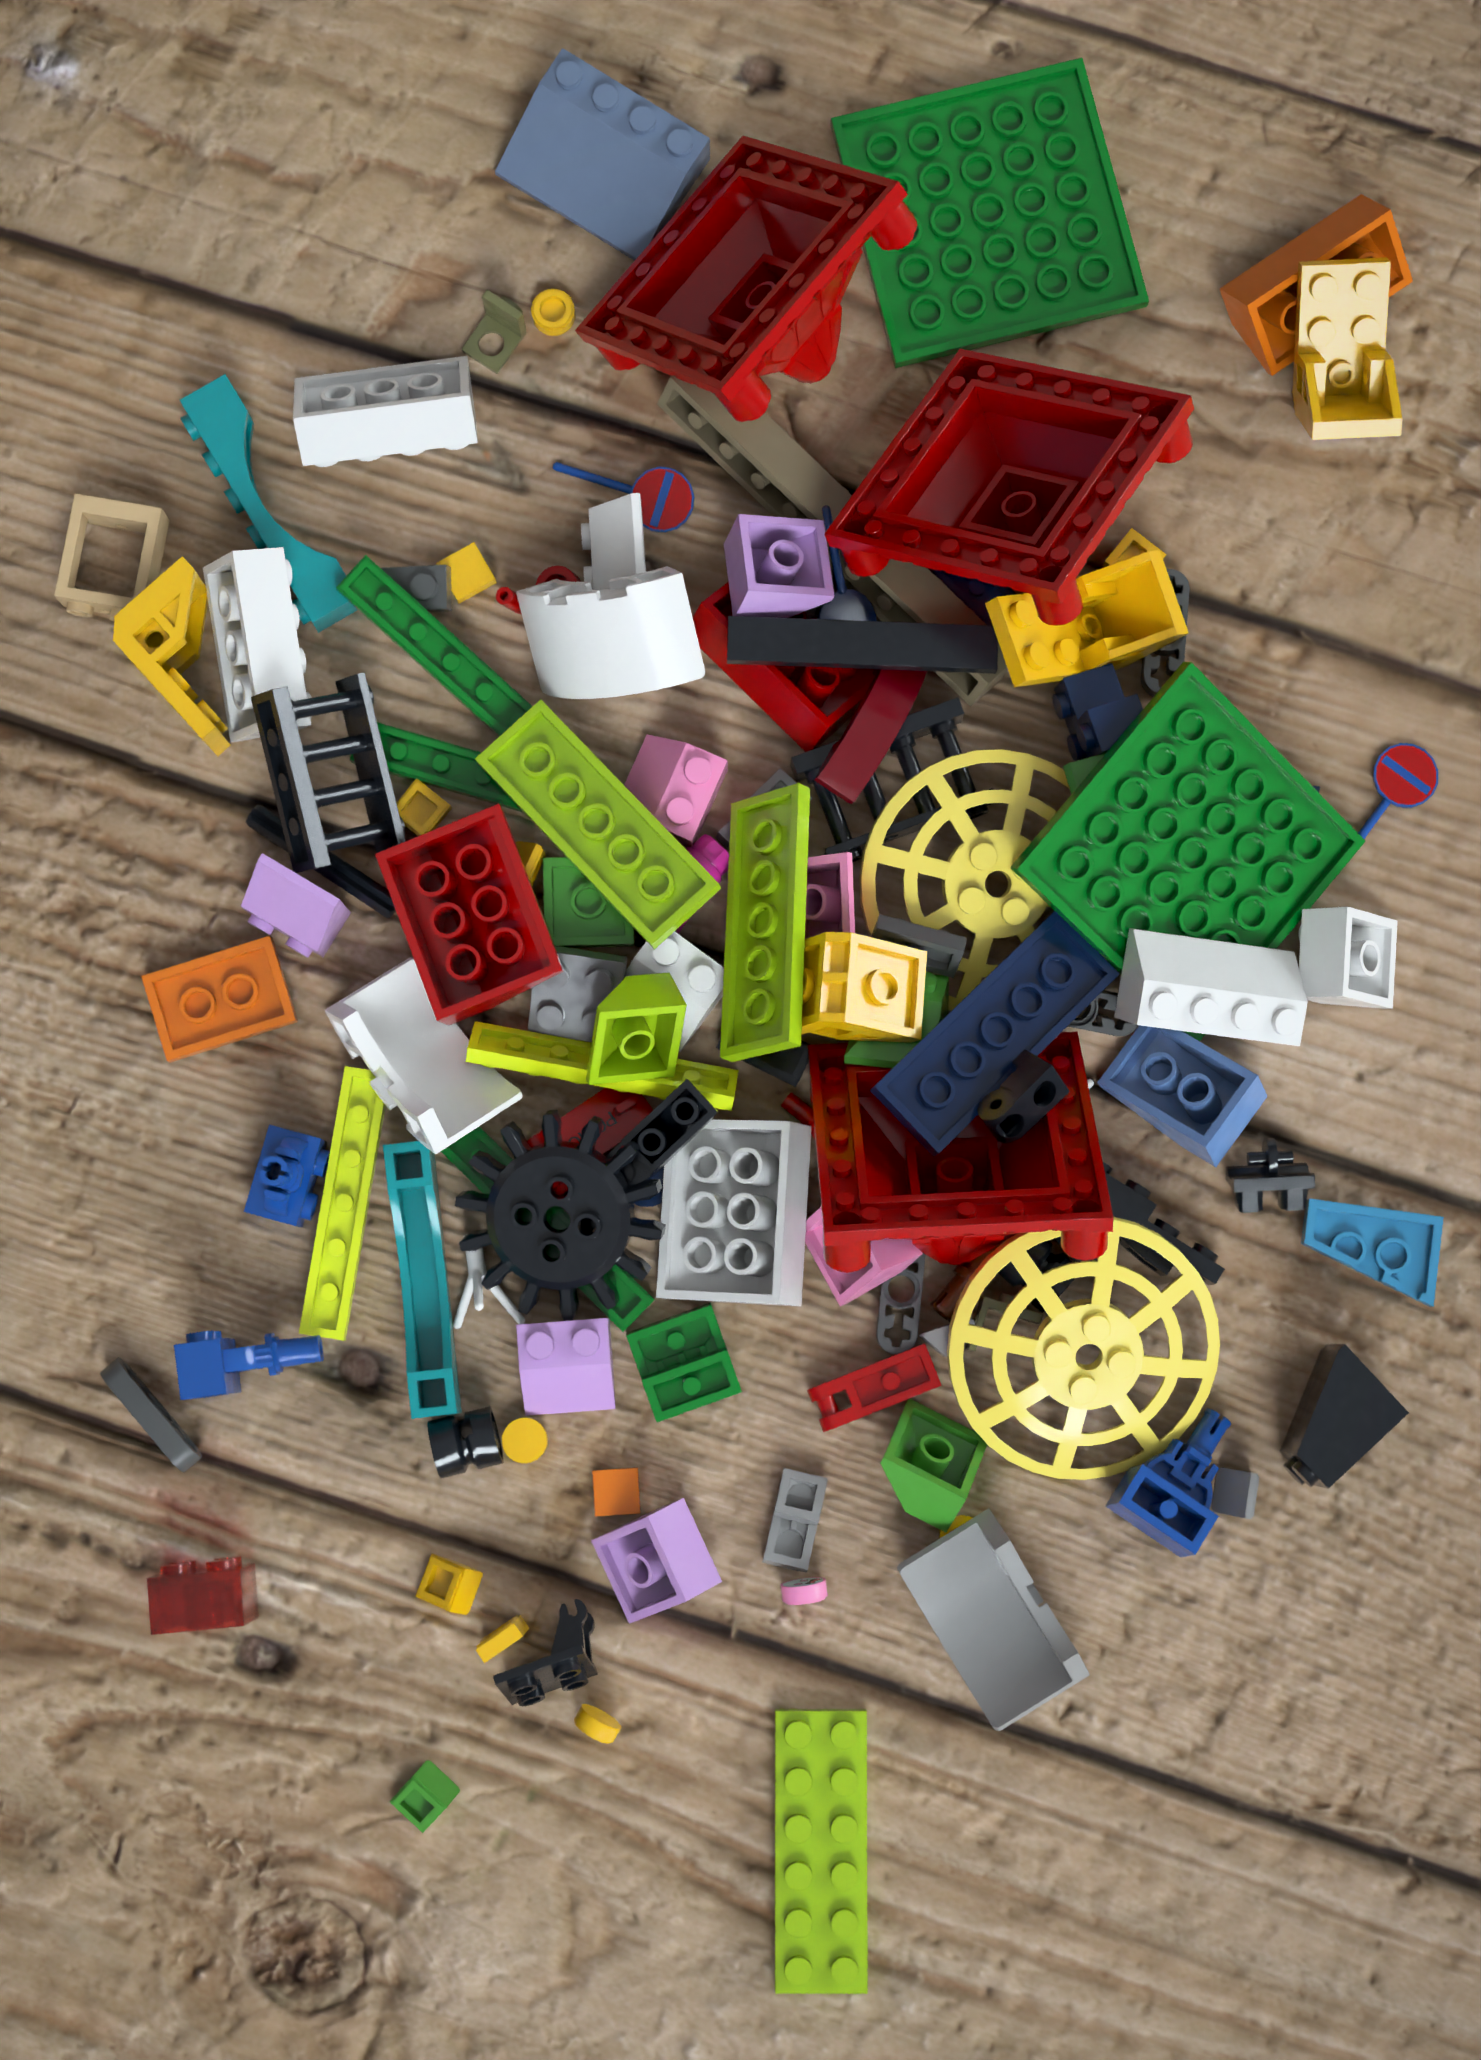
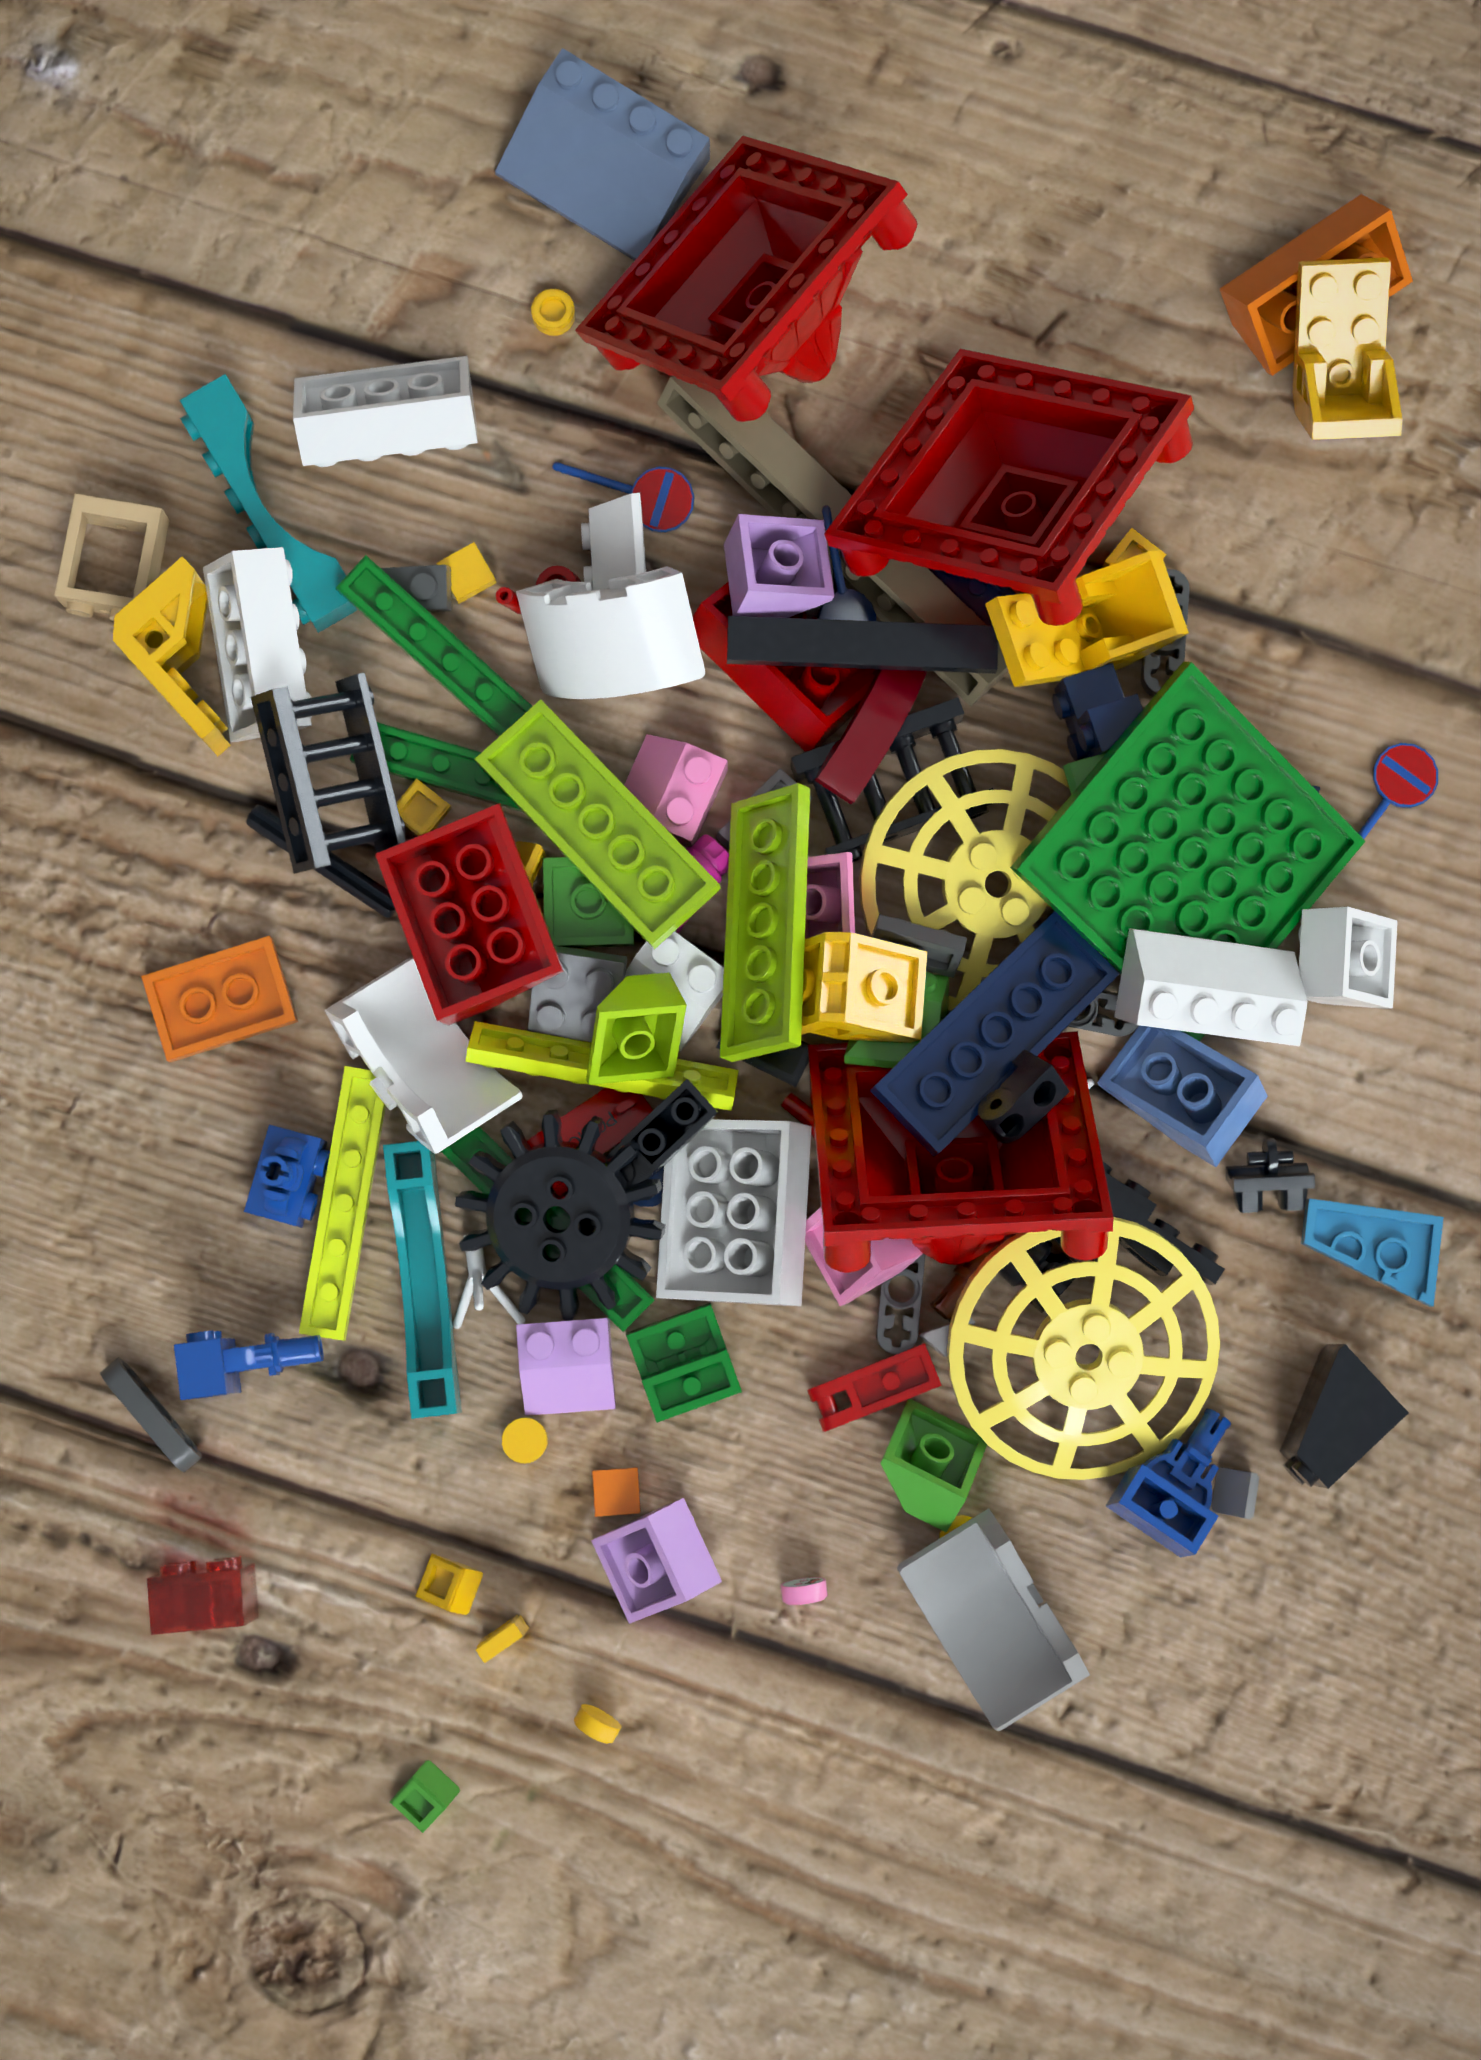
(294, 907): lavender slope -> none
(465, 1442): black wheel -> none
(501, 318): olive bracket -> none
(565, 1668): black plate -> none
(795, 1520): light grey slope -> none
(821, 1851): lime plate -> none
(999, 1306): olive bracket -> none
(1009, 210): green plate -> none

